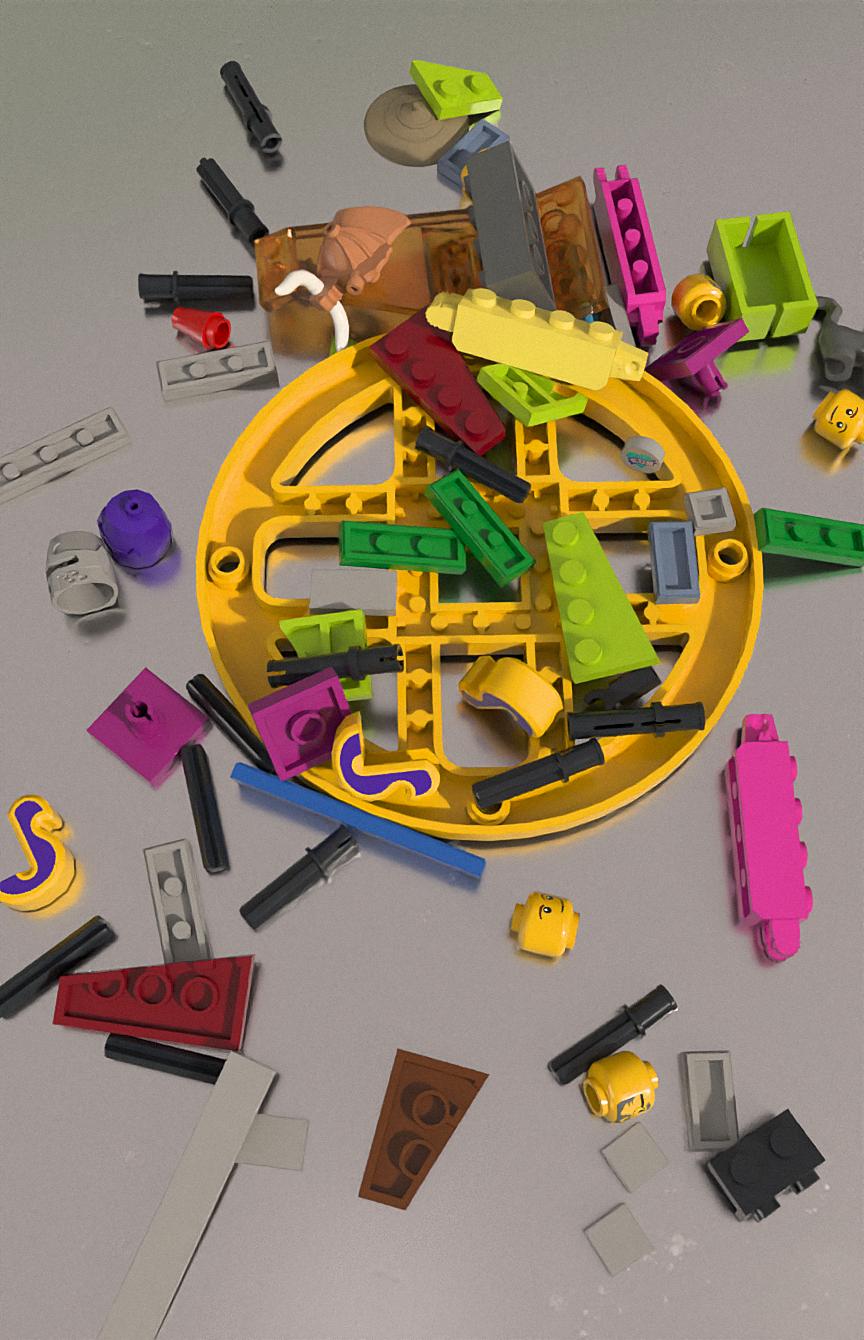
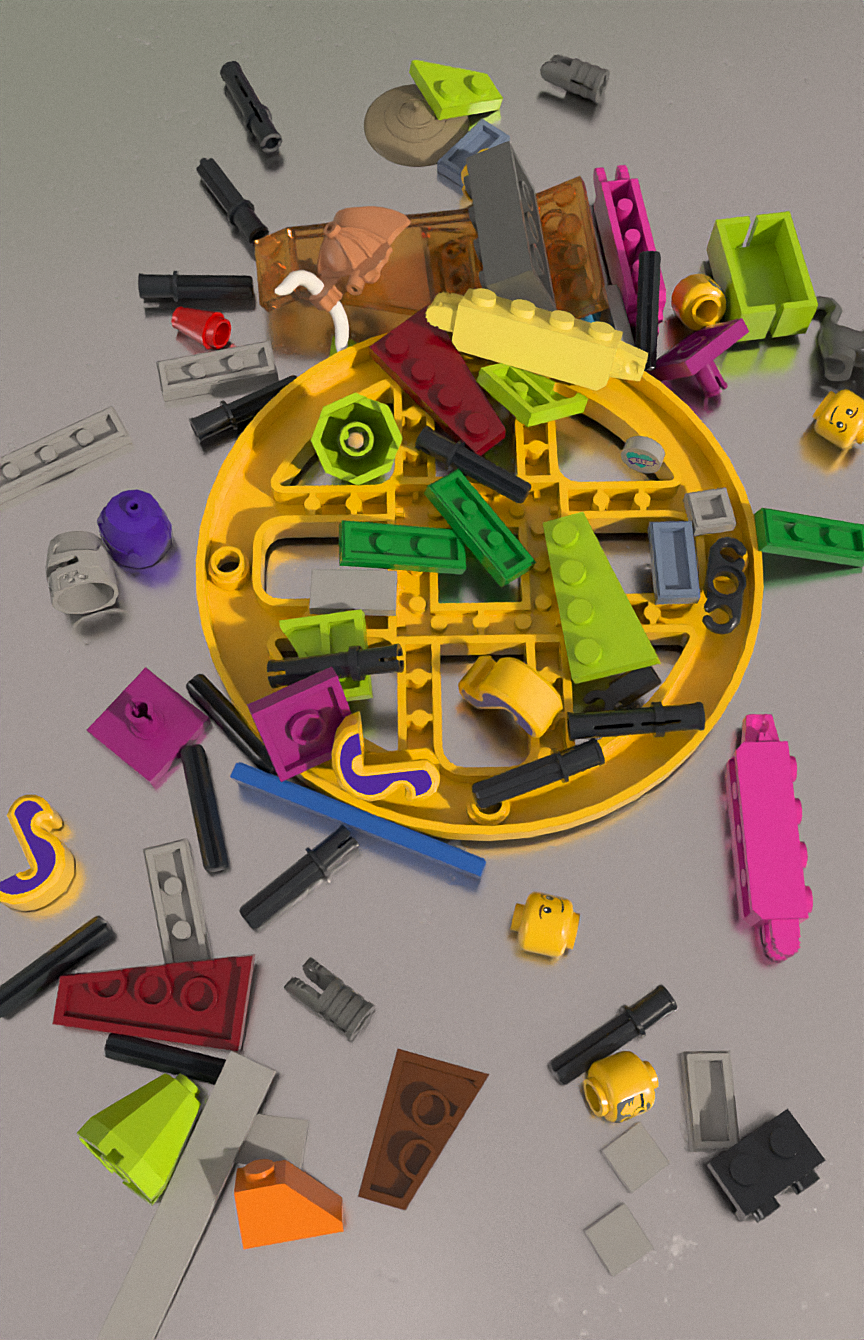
(145, 1134): none -> lime cone
(231, 414): none -> black axle
(283, 1204): none -> orange slope
(337, 1003): none -> dark grey hinge
(360, 416): none -> lime cone
(576, 76): none -> dark grey hinge
(648, 305): none -> black axle
(730, 603): none -> black piece

